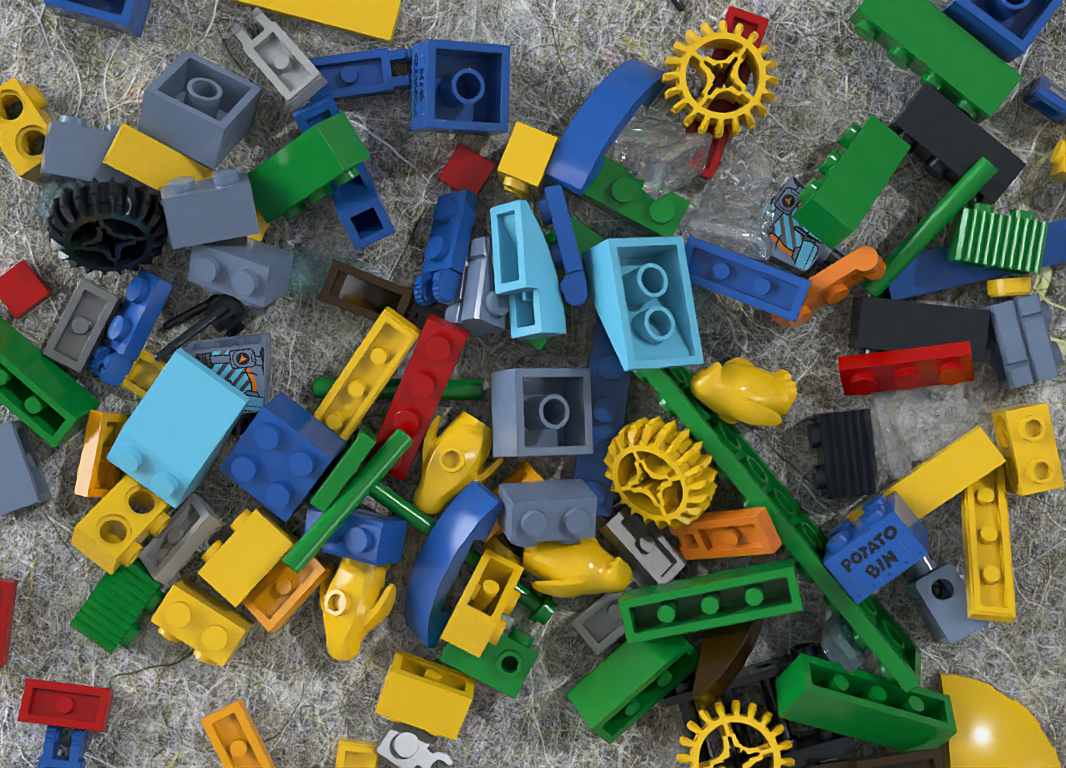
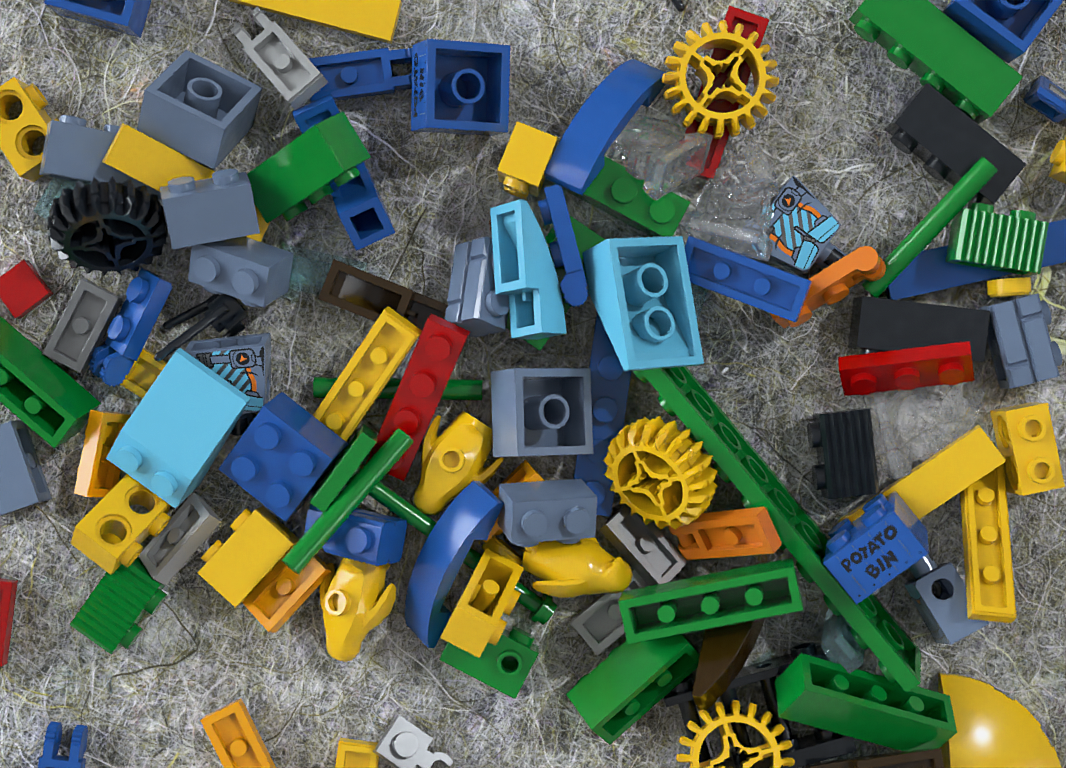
(65, 705): red plate -> none
(201, 622): yellow brick -> none
(425, 695): yellow brick -> none
(446, 248): blue hinge -> none
(466, 170): red tile -> none
(744, 392): yellow animal -> none
(850, 180): green brick -> none

